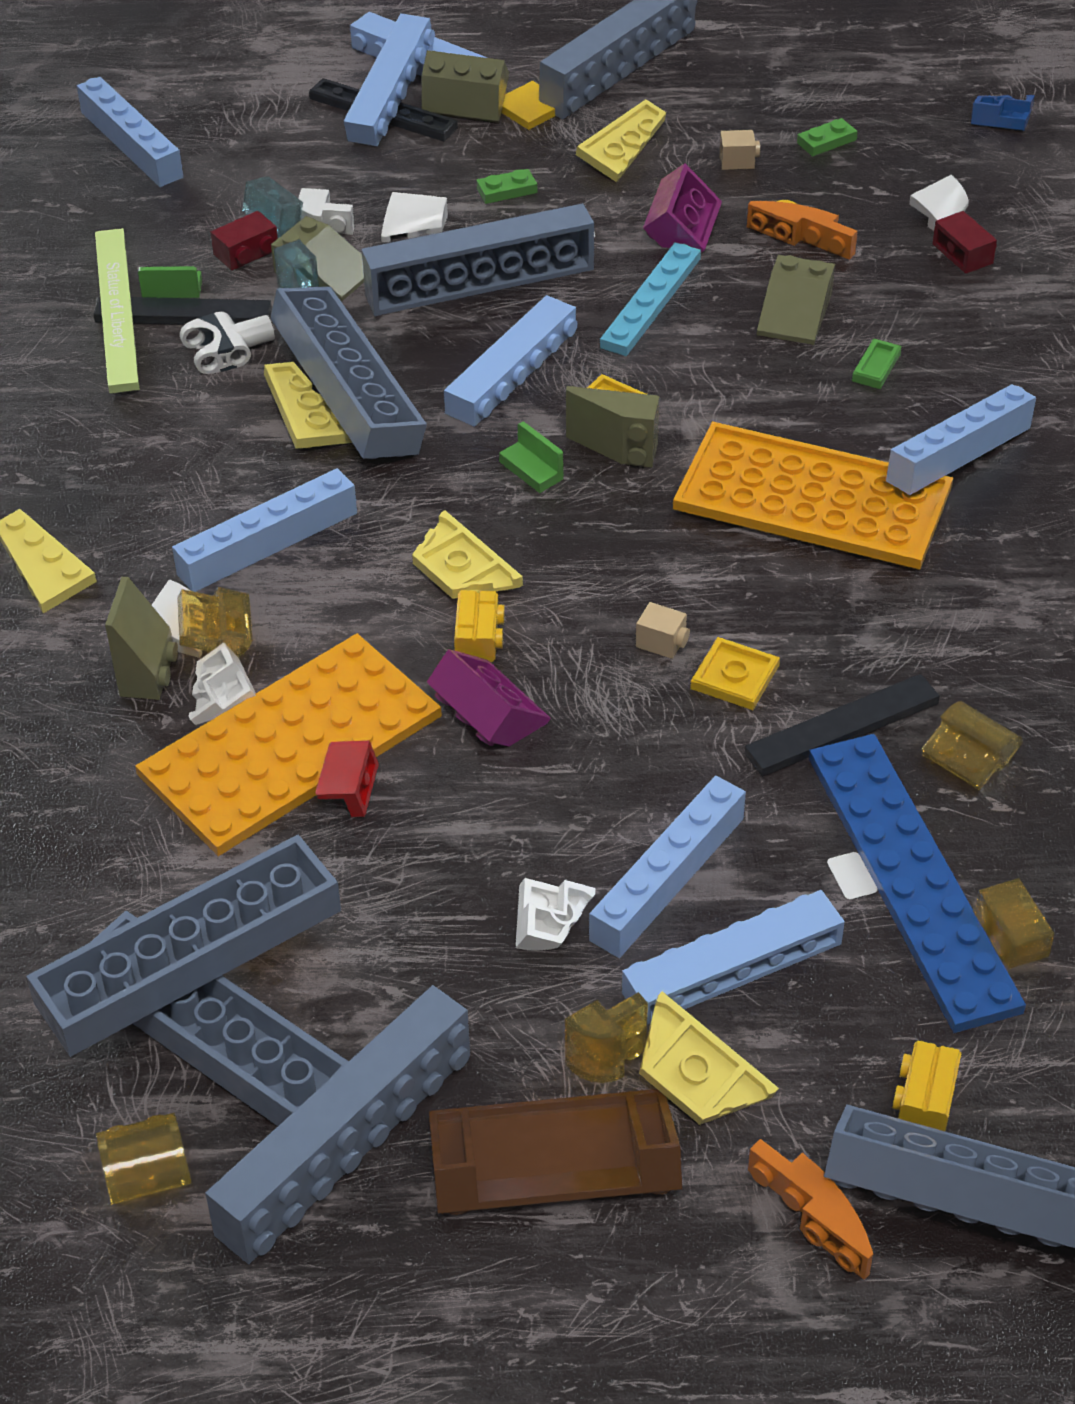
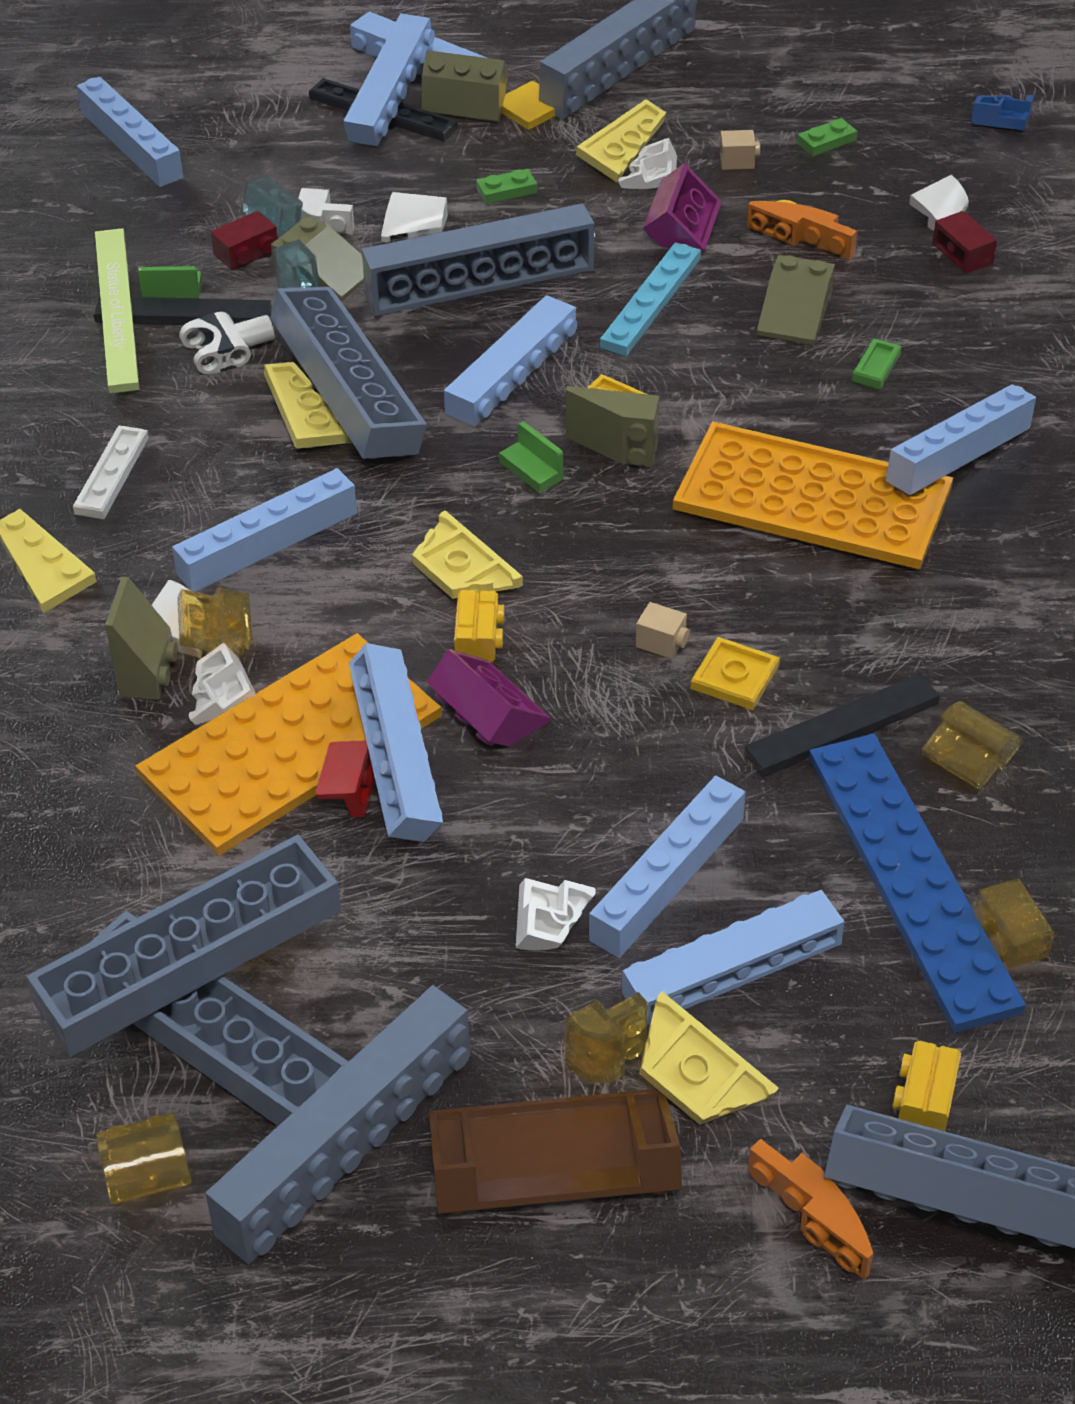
(110, 472): none -> white tile
(395, 743): none -> light blue brick
(651, 166): none -> white slope
(852, 875): white sticker -> none

